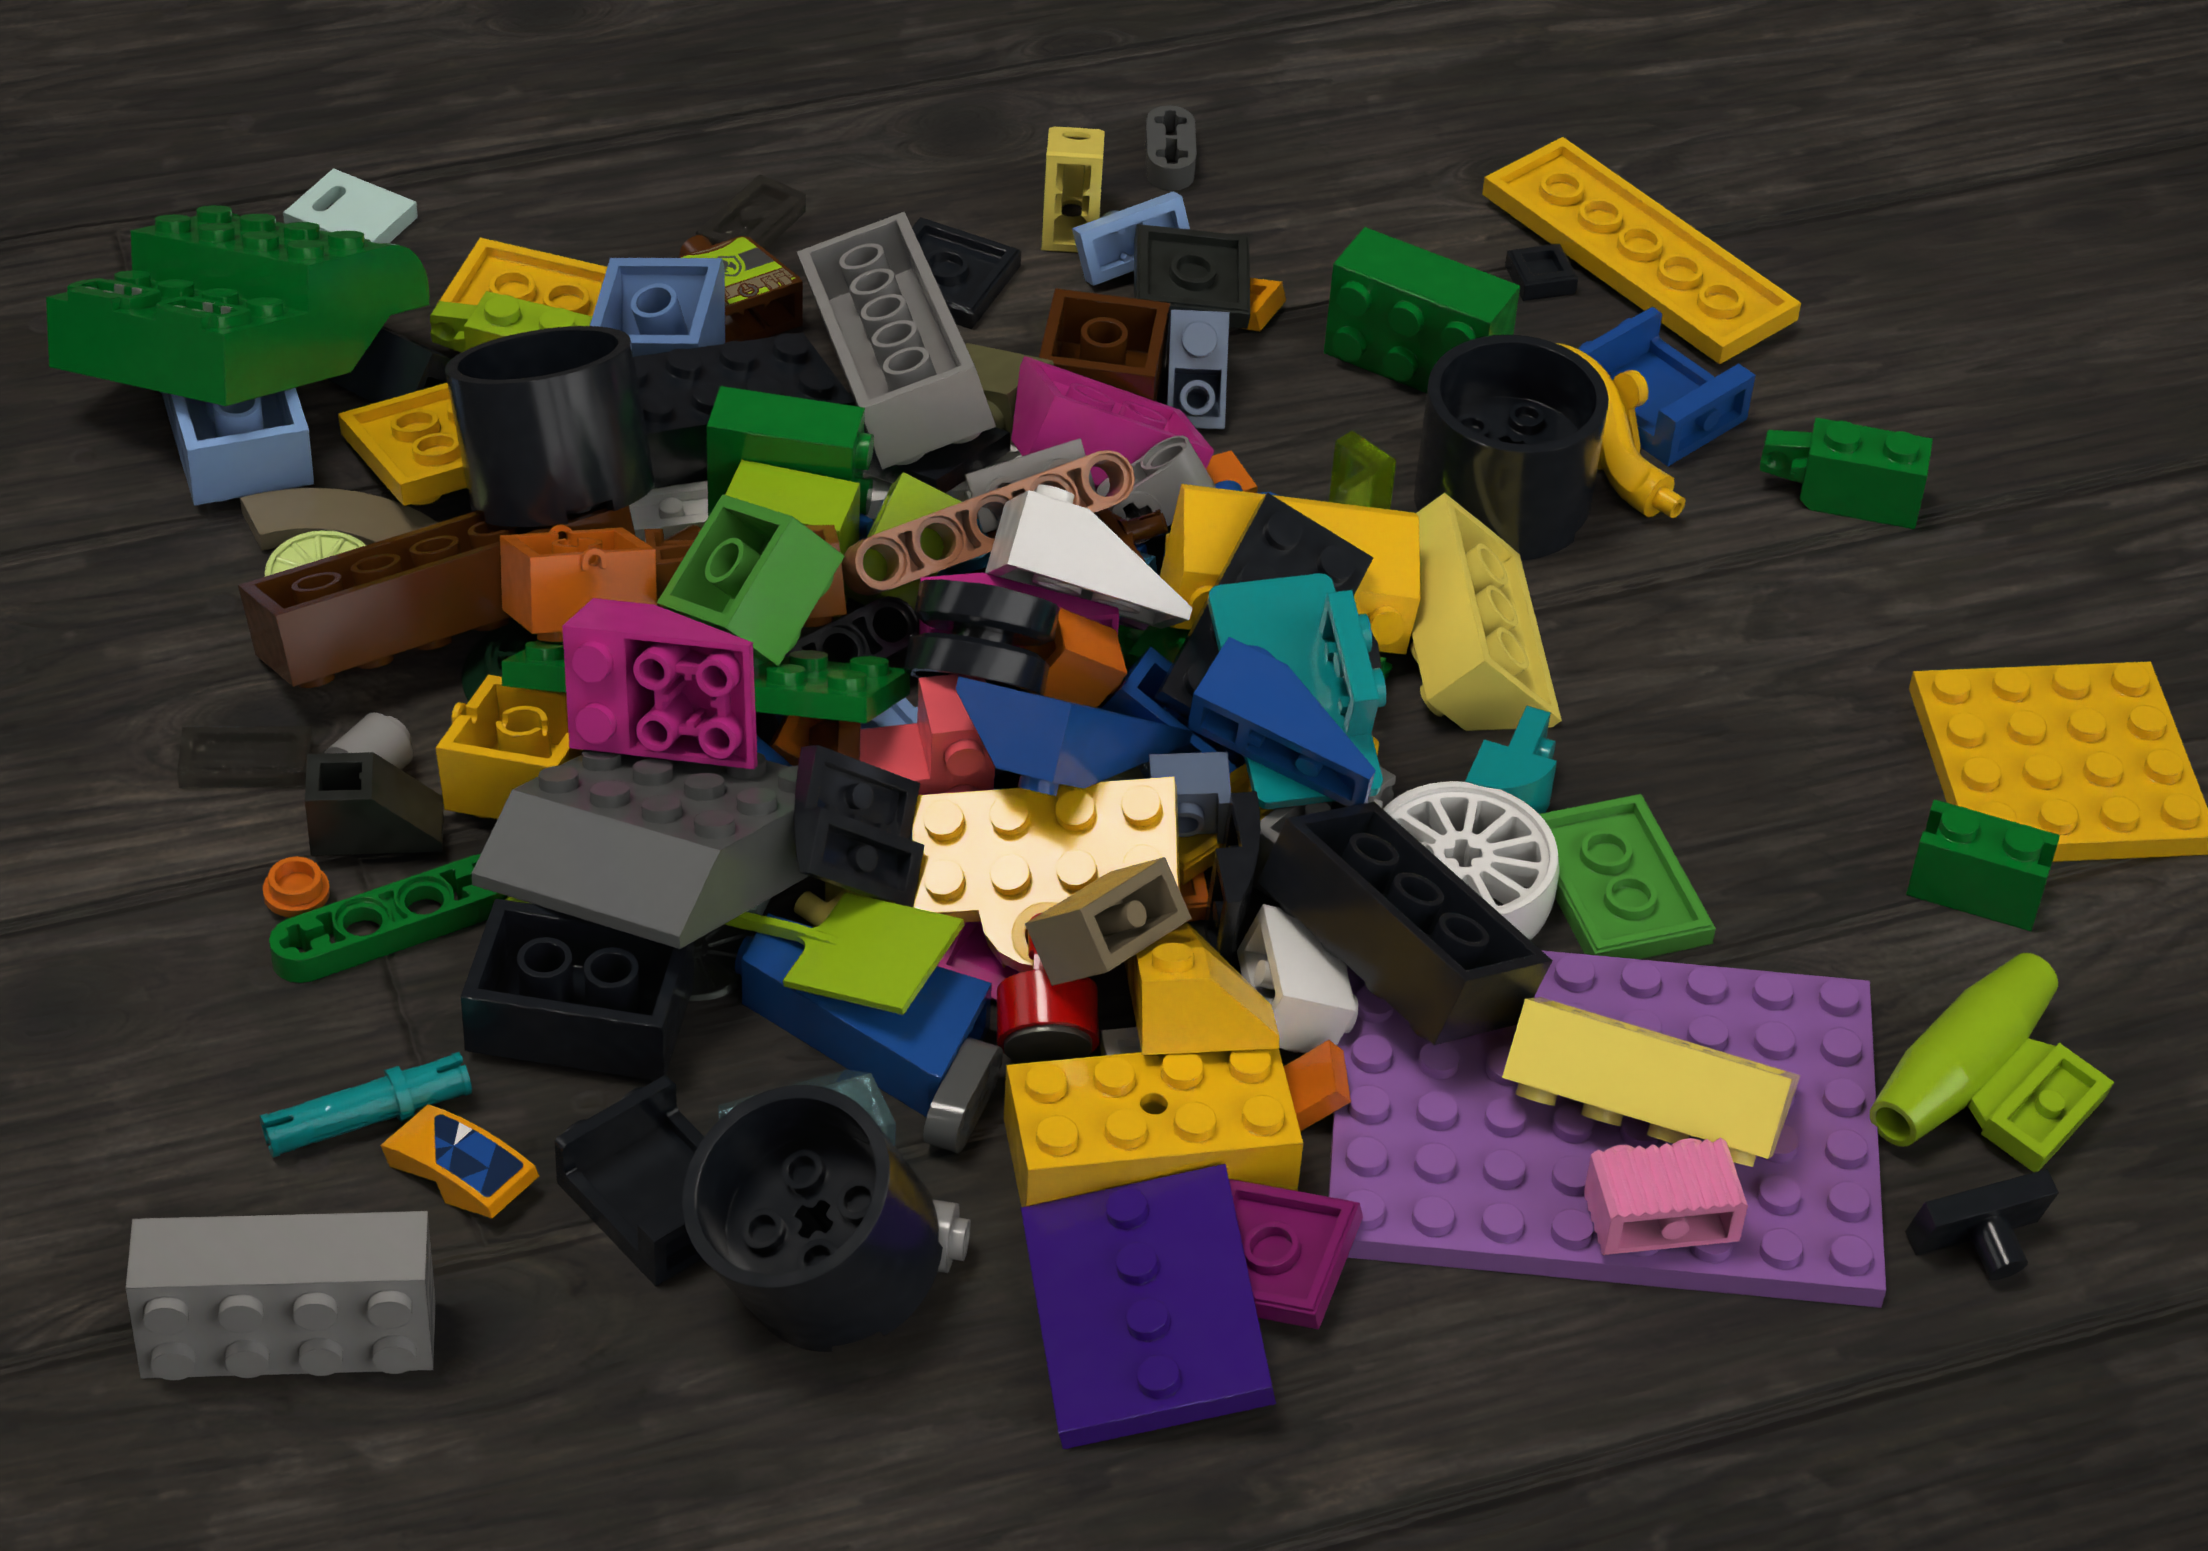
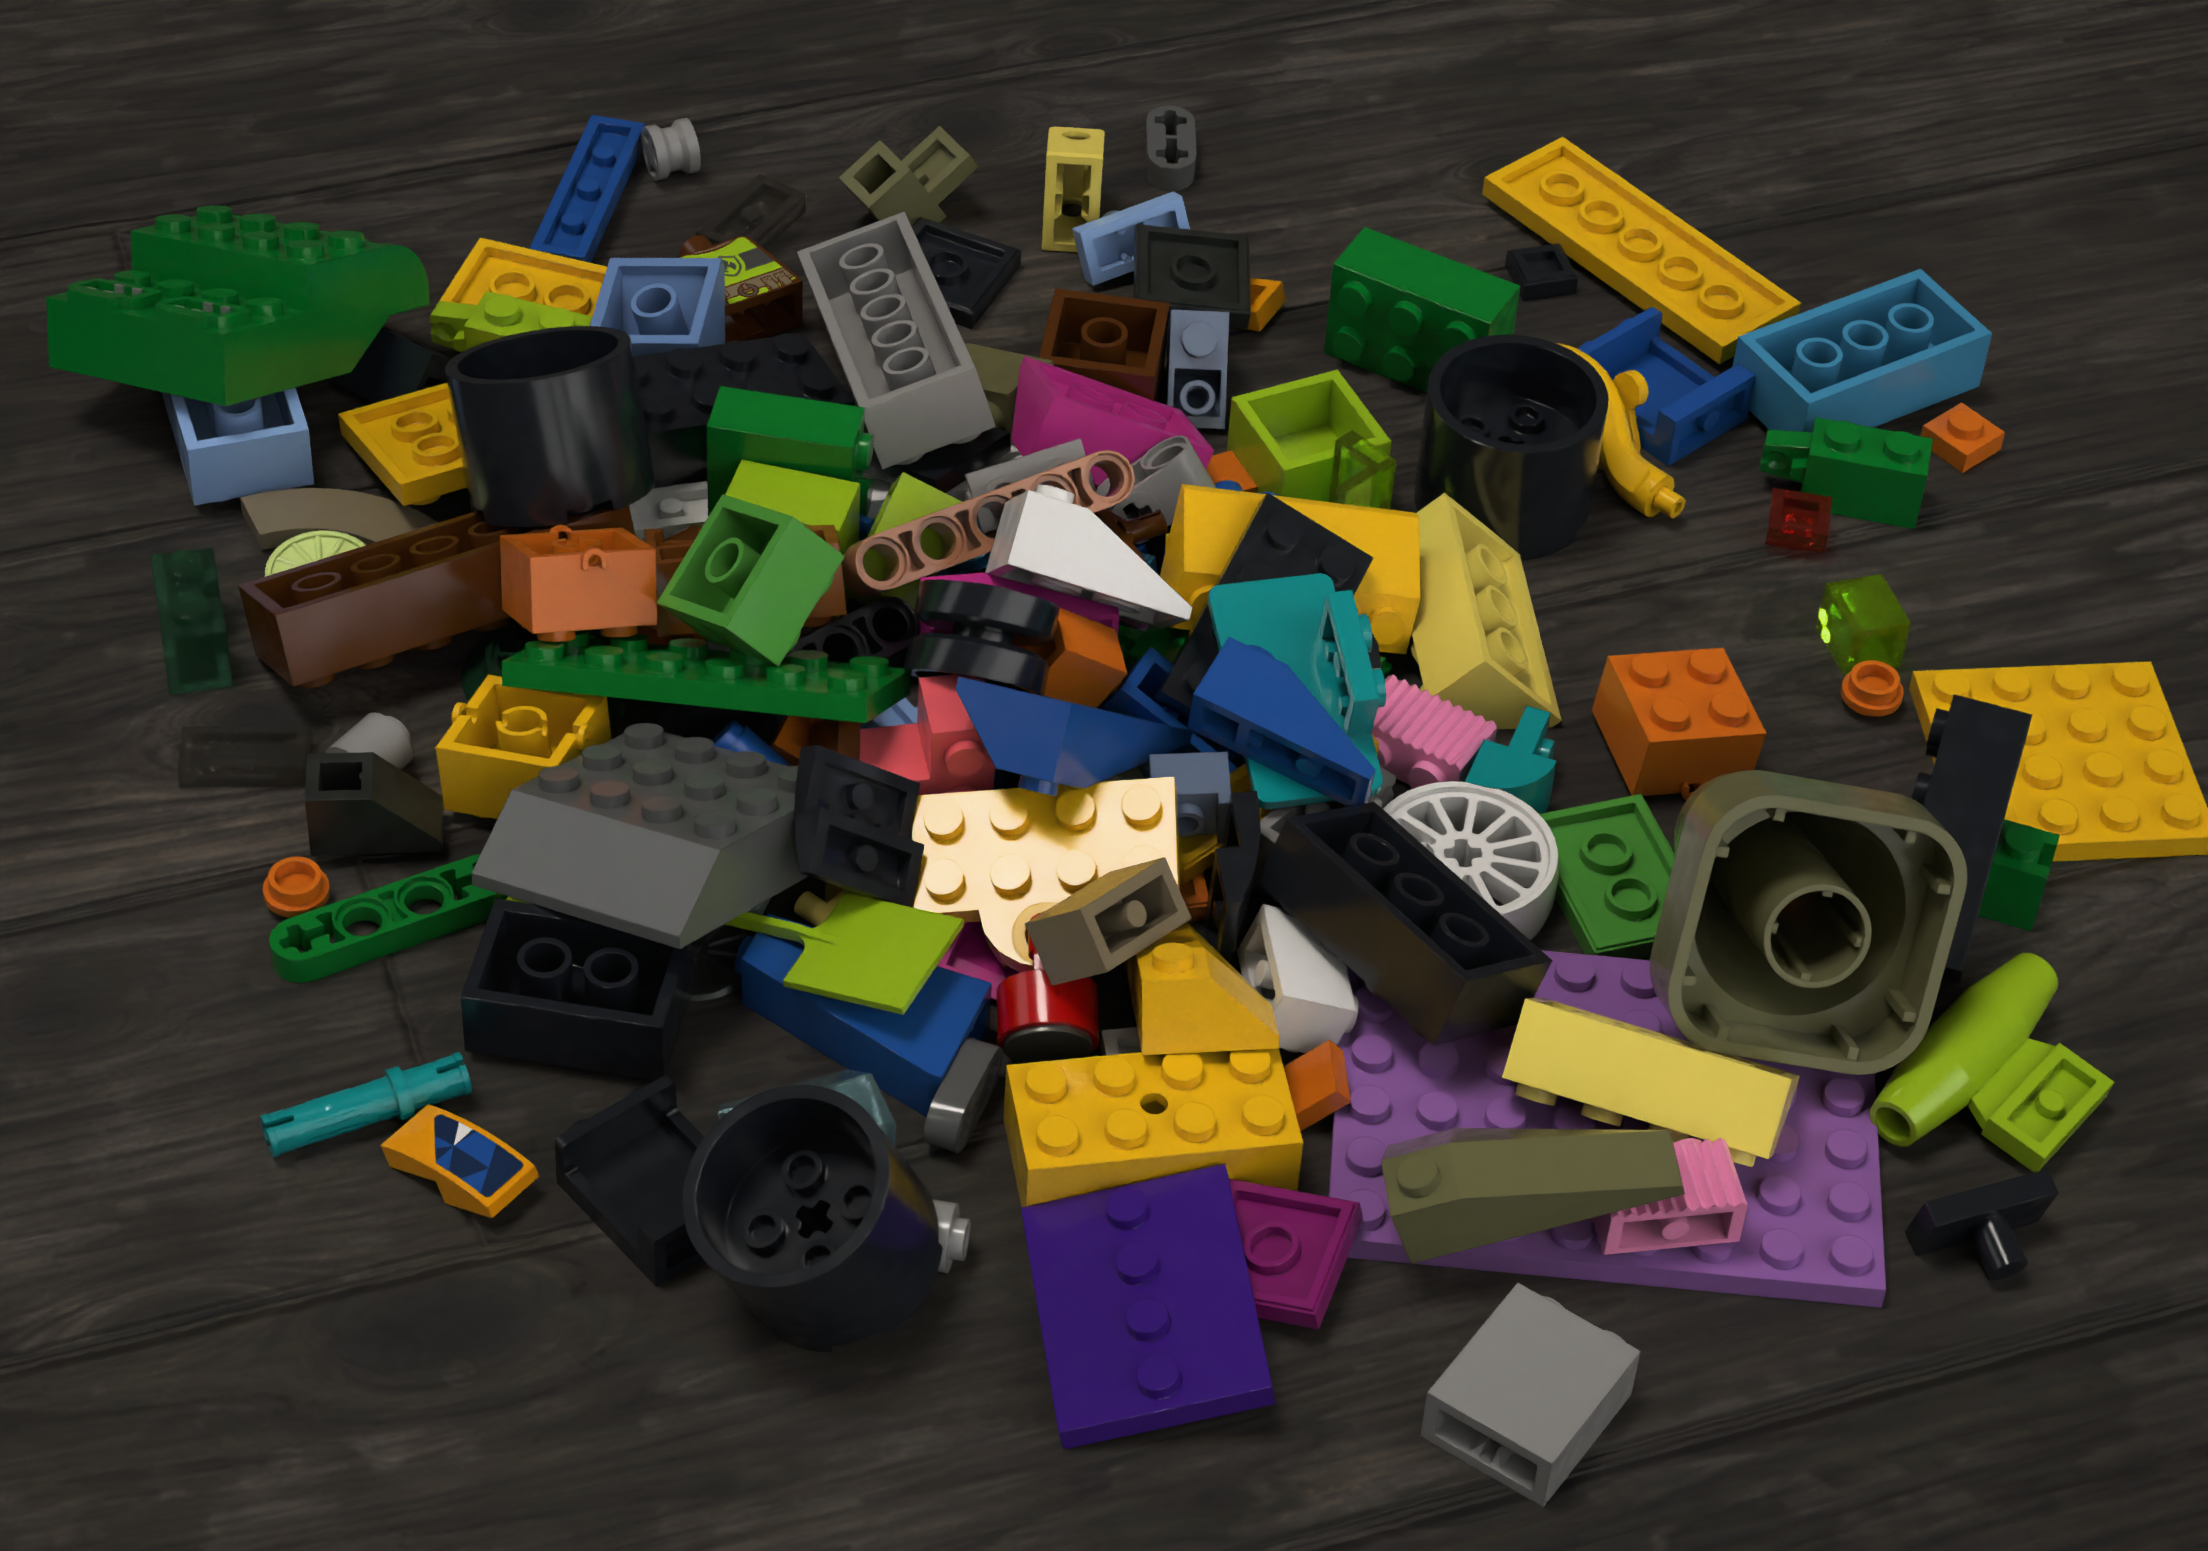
(191, 620): none -> clear green brick
(281, 1294): light grey brick -> none
(356, 208): light aqua piece -> none
(590, 188): none -> blue plate
(658, 686): dark pink slope -> none
(670, 149): none -> light grey wheel
(912, 184): none -> olive brick
(1291, 430): none -> lime piece
(1427, 737): none -> bright pink brick
(1506, 1183): none -> olive wedge
(1530, 1393): none -> light grey brick
(1676, 719): none -> orange brick
(1798, 520): none -> clear red plate
(1806, 921): none -> olive cone
(1862, 622): none -> clear neon green brick
(1865, 356): none -> dark azure brick
(1872, 689): none -> orange plate
(1963, 437): none -> orange plate
(1969, 794): none -> black brick

